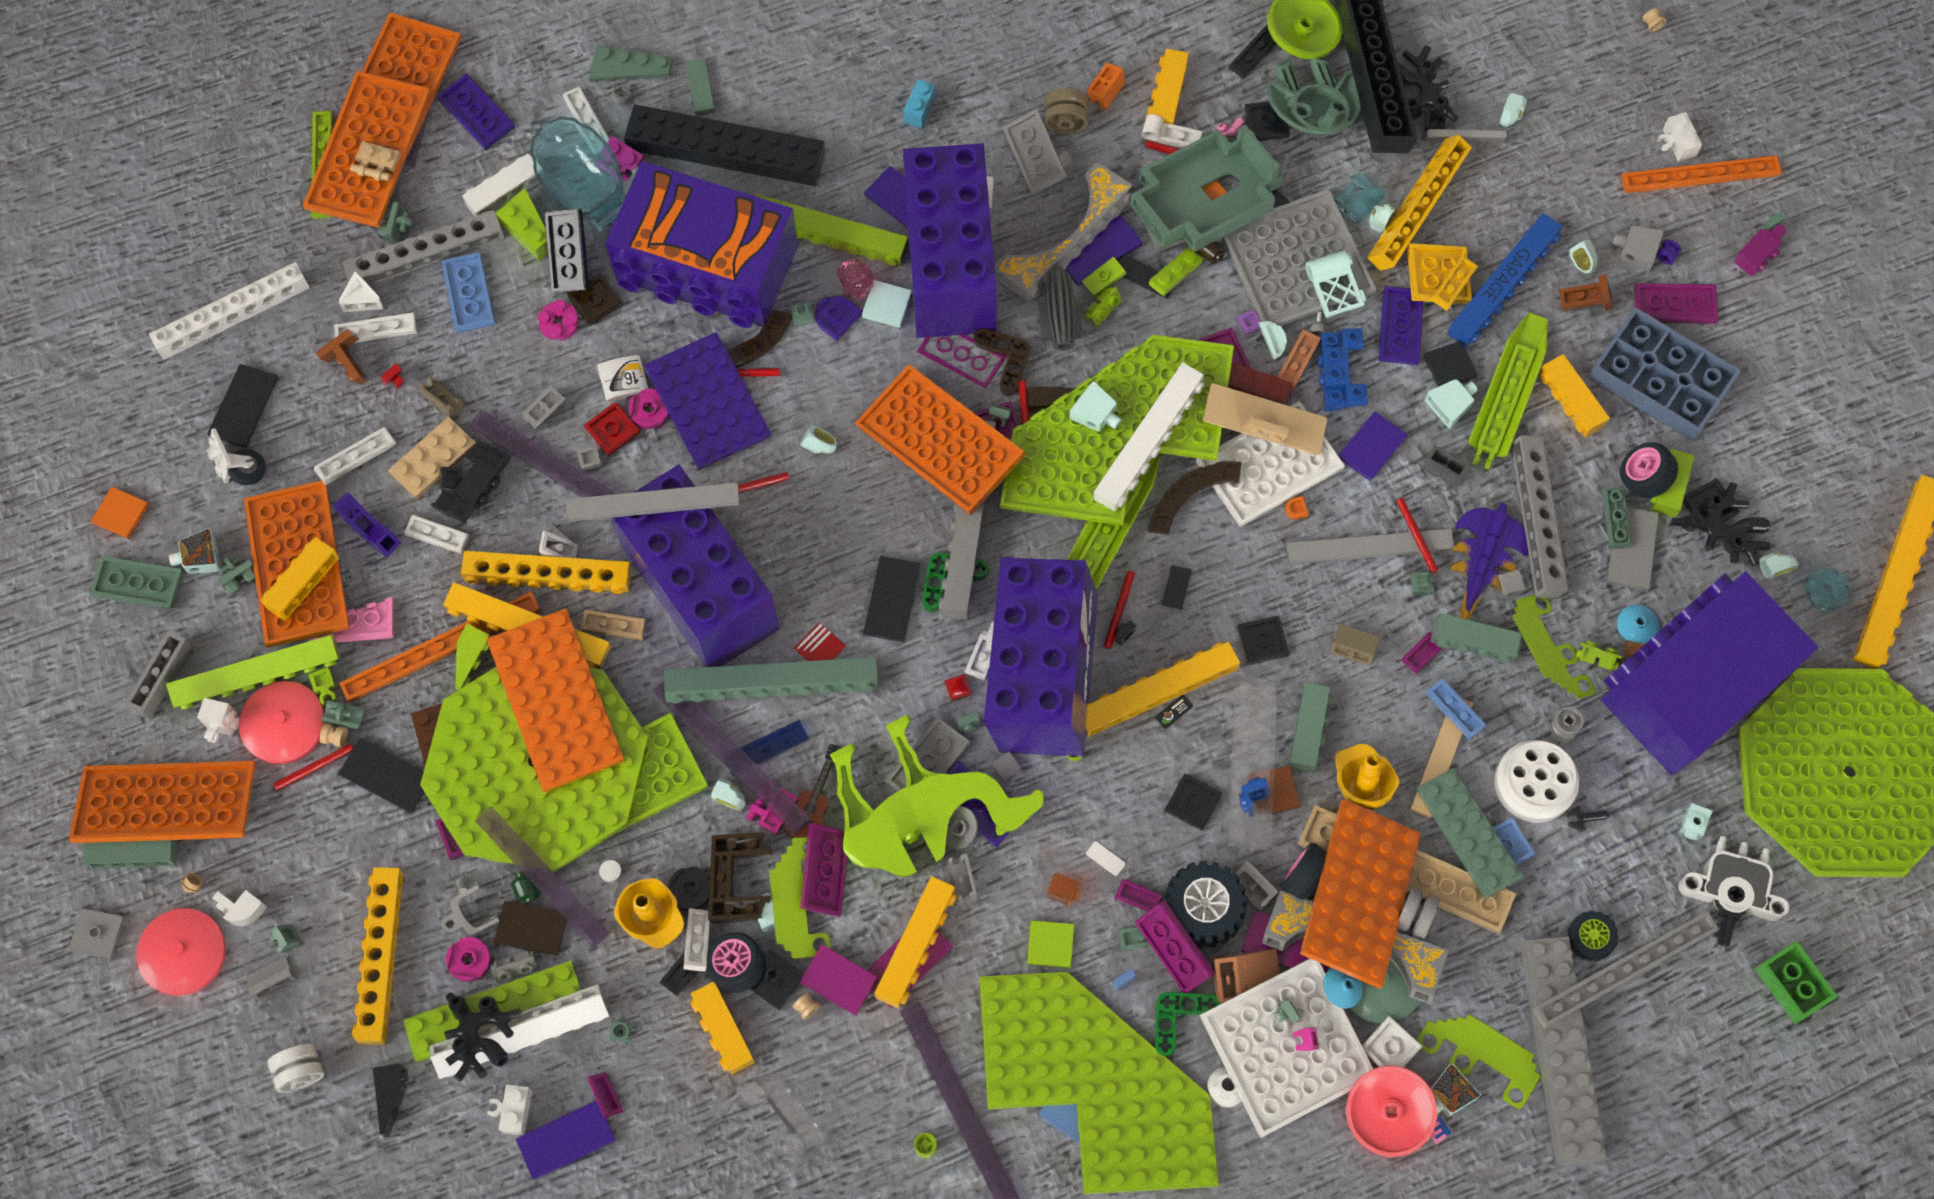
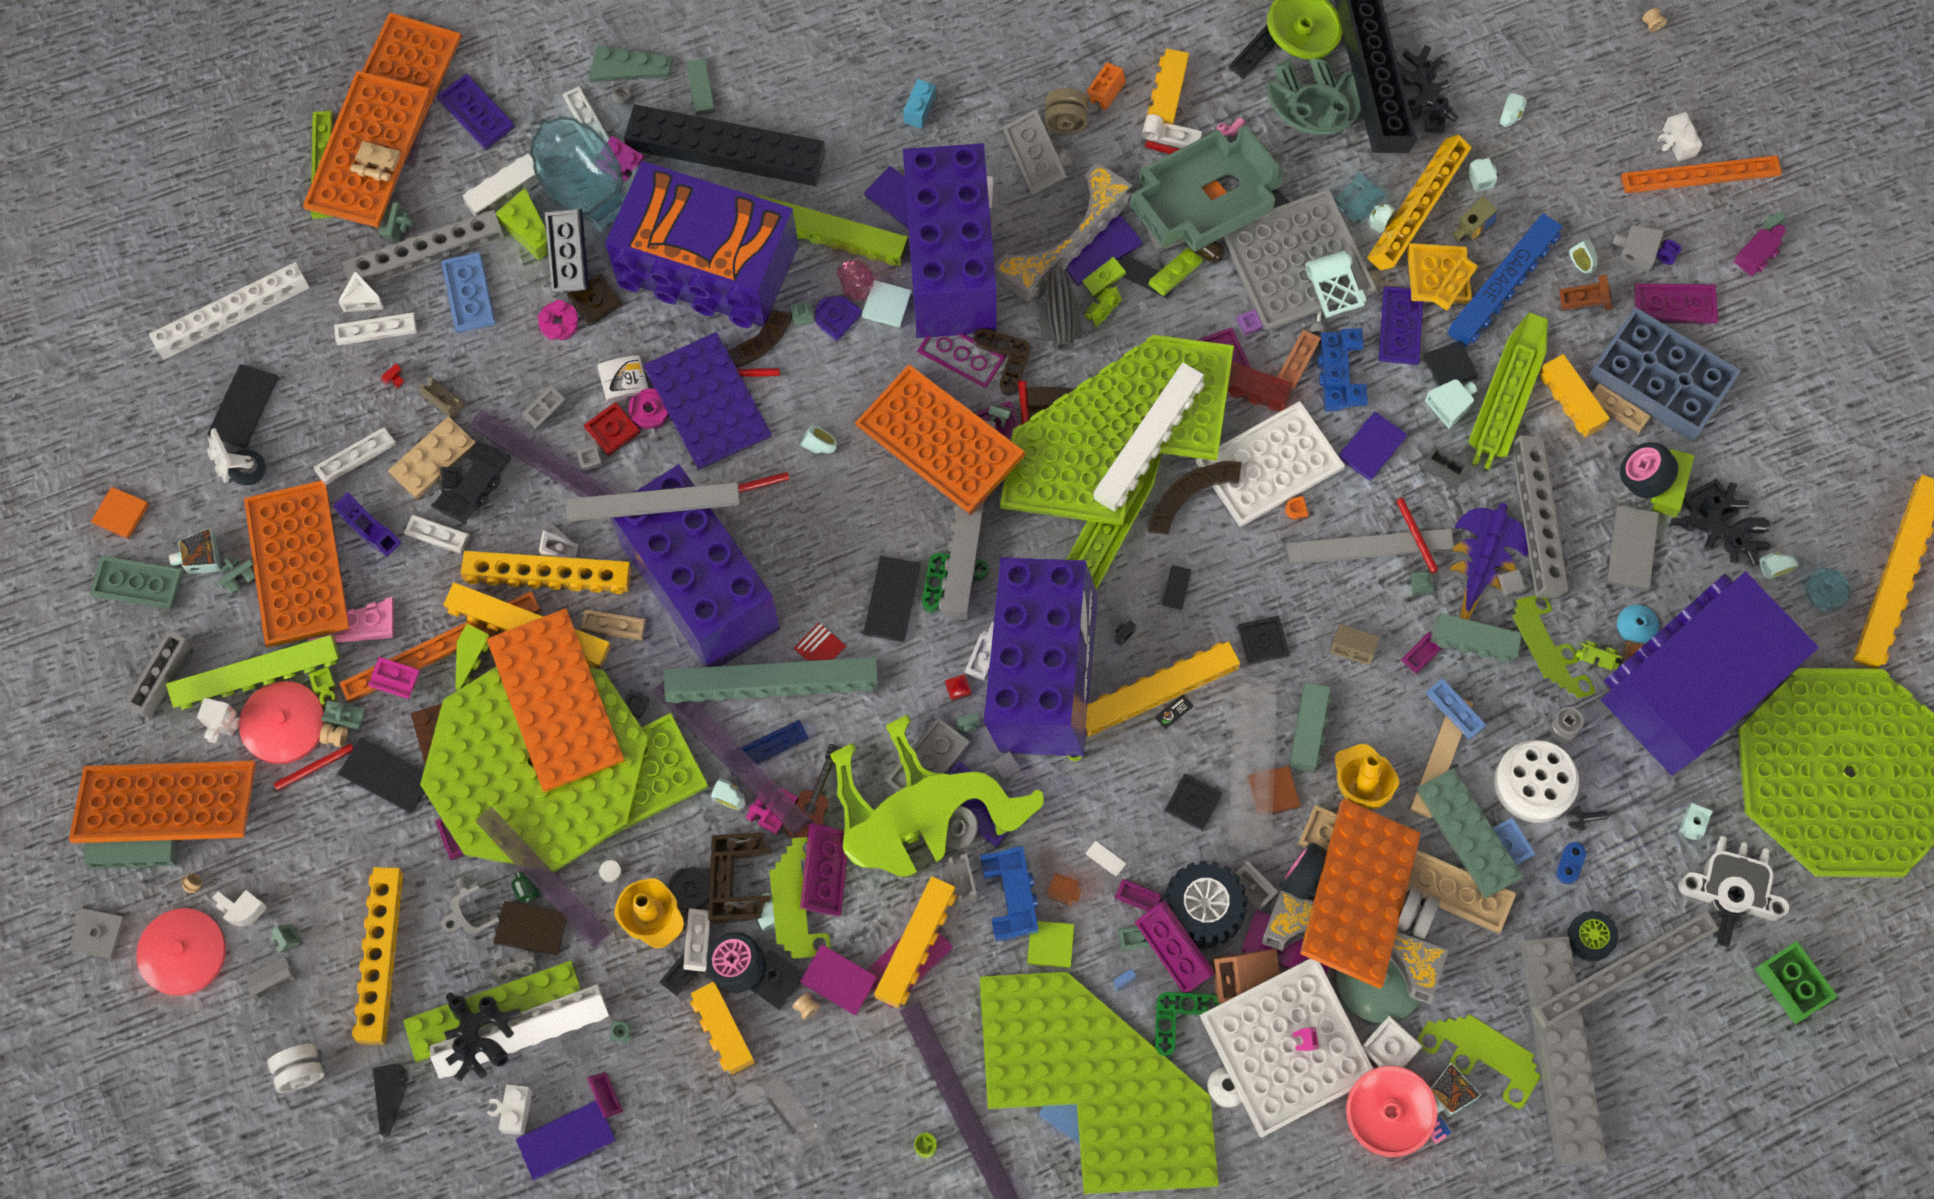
(299, 578): yellow brick -> none
(338, 349): dark orange bracket -> none
(394, 678): none -> dark pink plate
(460, 950): dark pink plate -> none
(636, 703): none -> black plate
(1019, 899): none -> blue bracket
(1095, 409): light aqua torso -> none
(1119, 609): red bar -> none
(1254, 791): blue bracket -> none
(1265, 122): black plate -> none
(1265, 419): tan bracket -> none
(1274, 337): light aqua tile -> none
(1288, 1011): sand green tile -> none
(1338, 992): medium azure dish -> none
(1467, 135): light grey tile -> none
(1476, 220): none -> olive torso
(1482, 174): none -> light aqua brick
(1571, 862): none -> blue plate
(1617, 529): sand green tile -> none
(1621, 408): none -> tan tile

